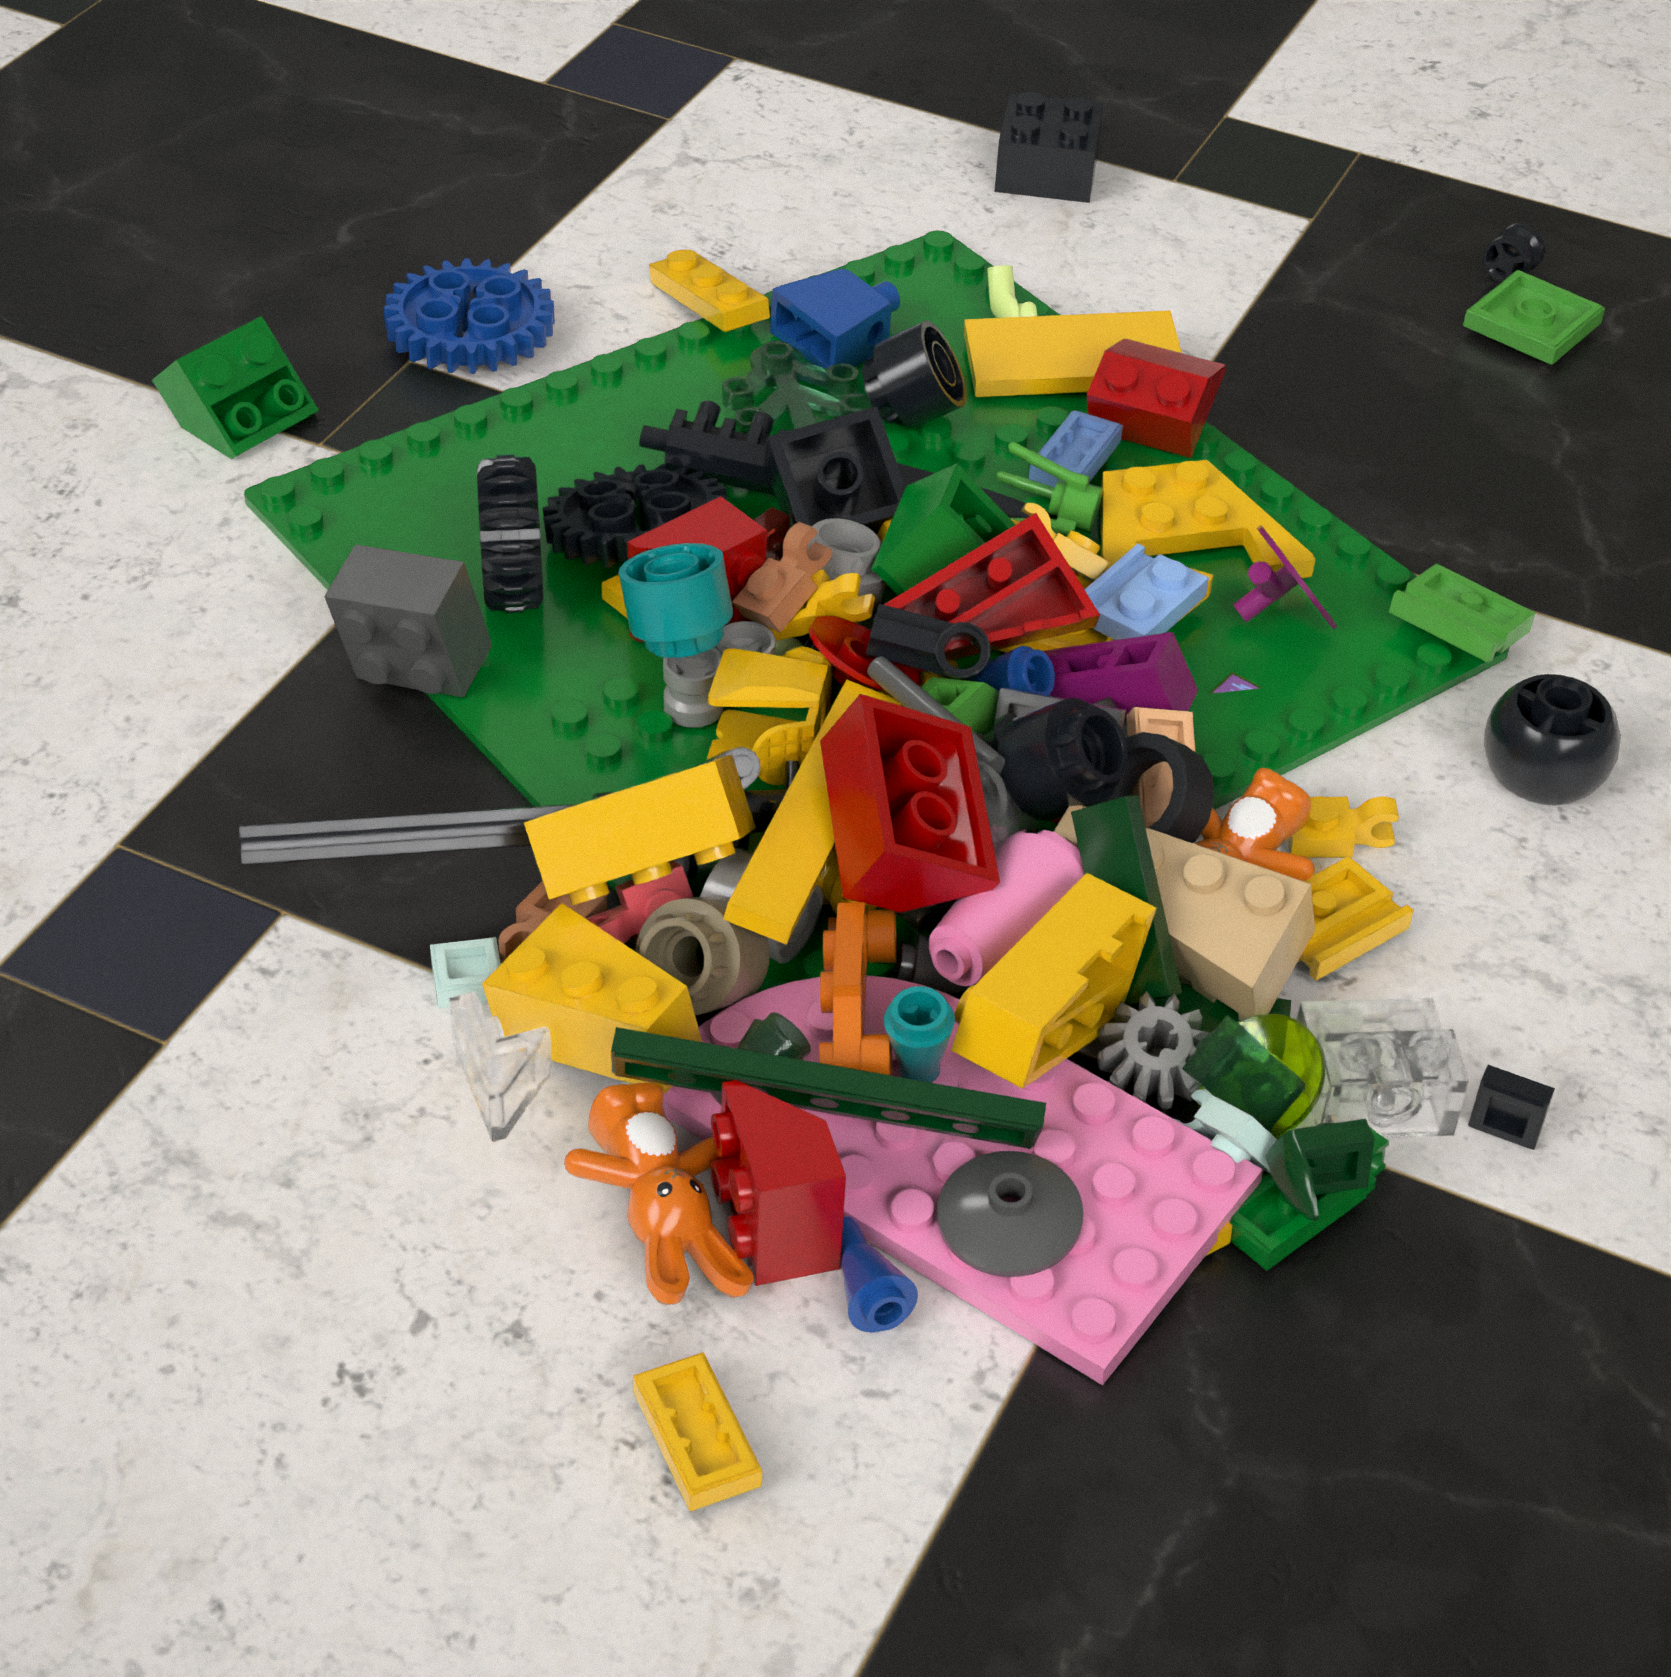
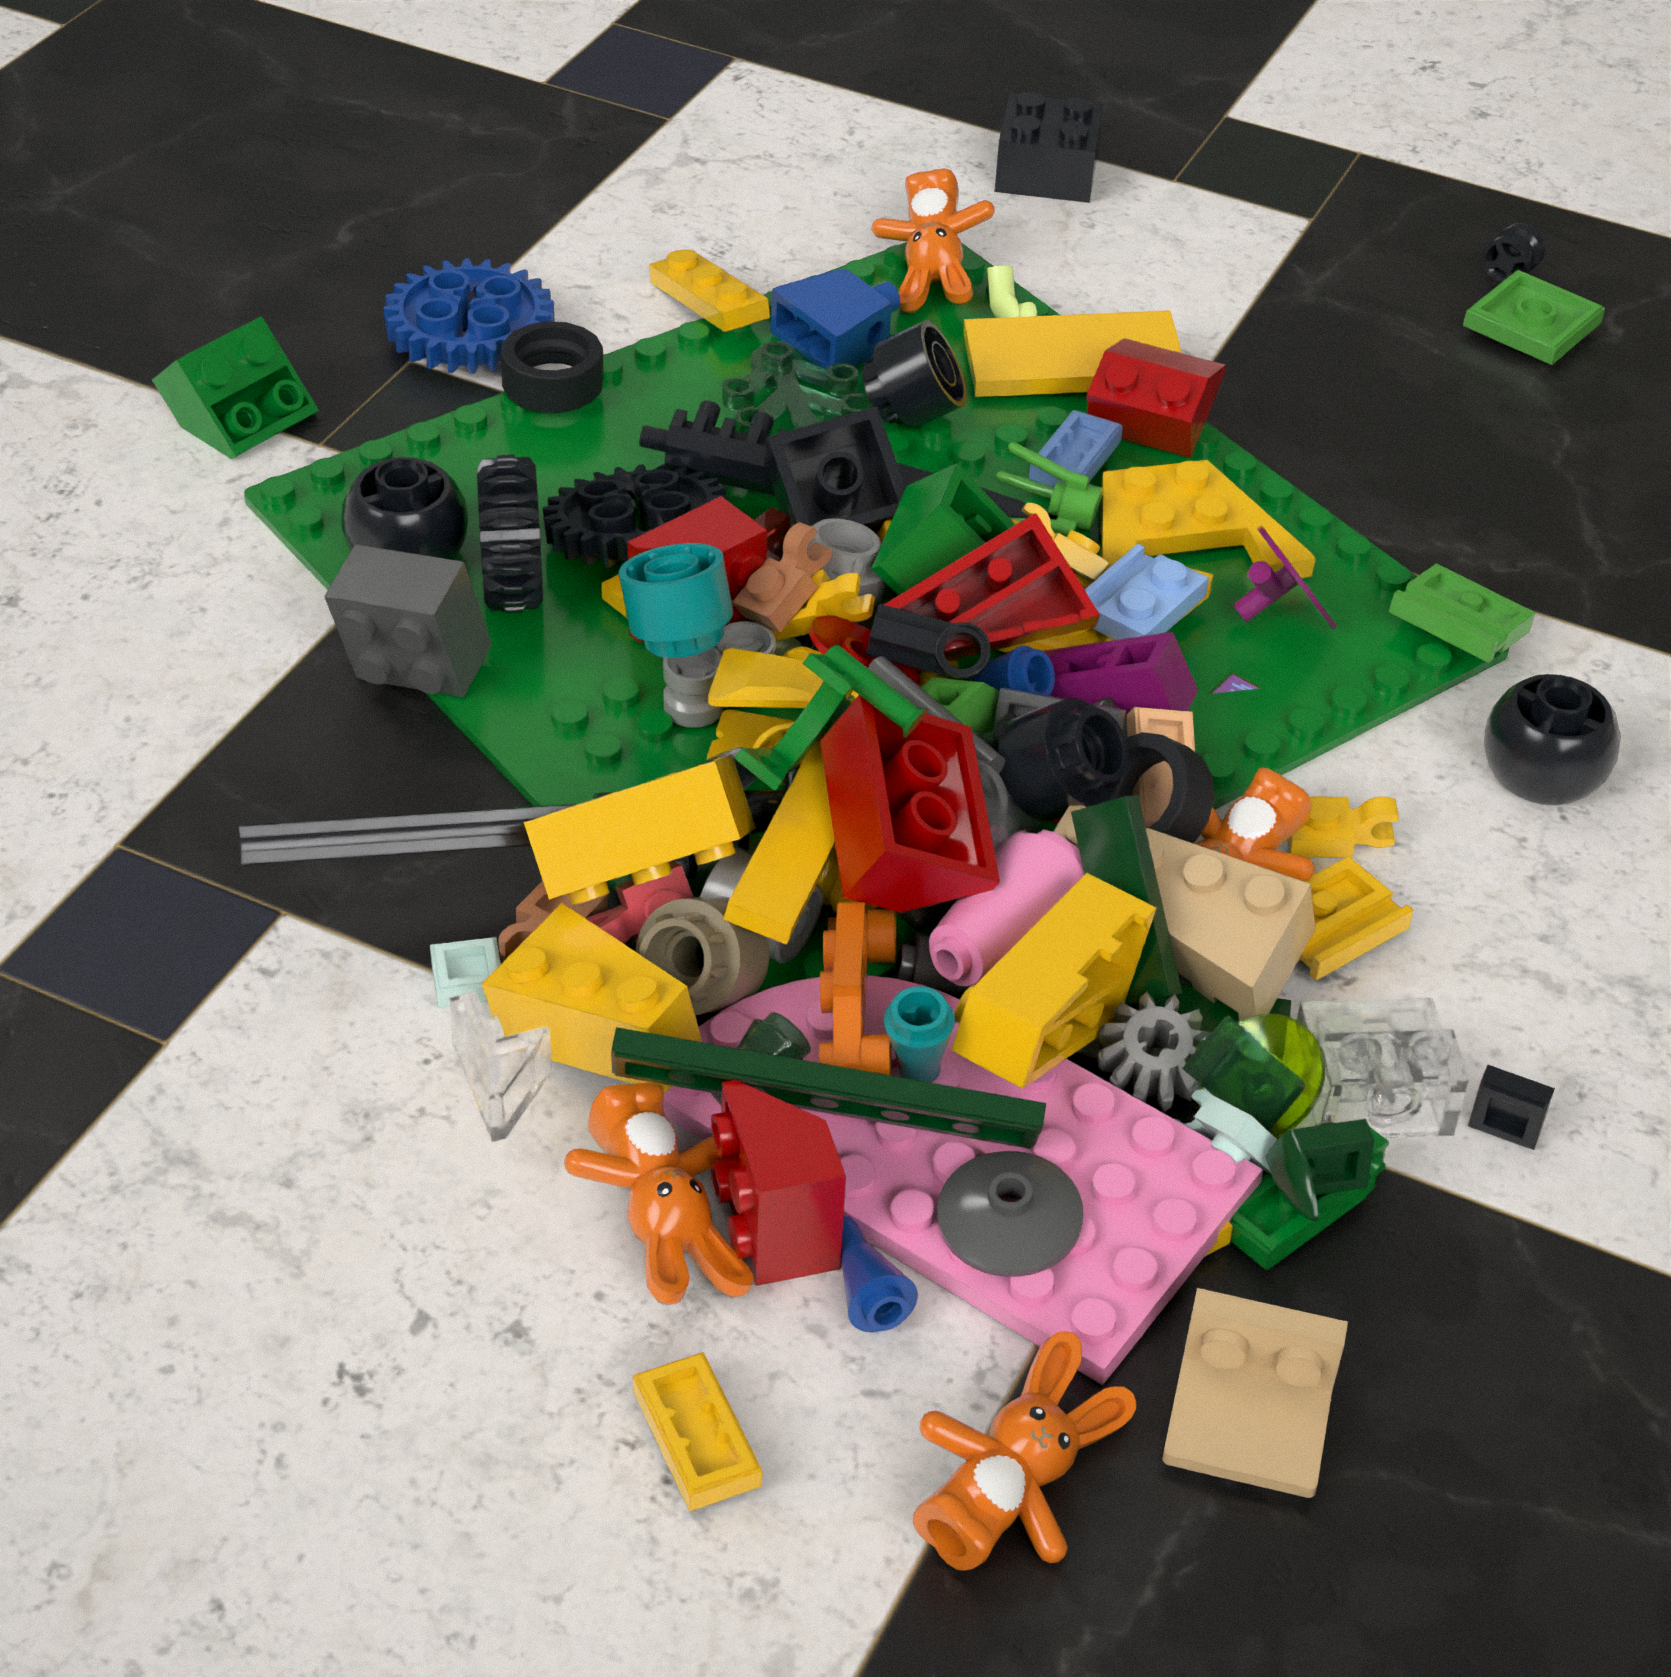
(406, 508): none -> black wheel
(552, 389): none -> black tyre
(841, 677): none -> green piece
(933, 245): none -> orange animal
(1025, 1449): none -> orange animal
(1254, 1393): none -> tan bracket

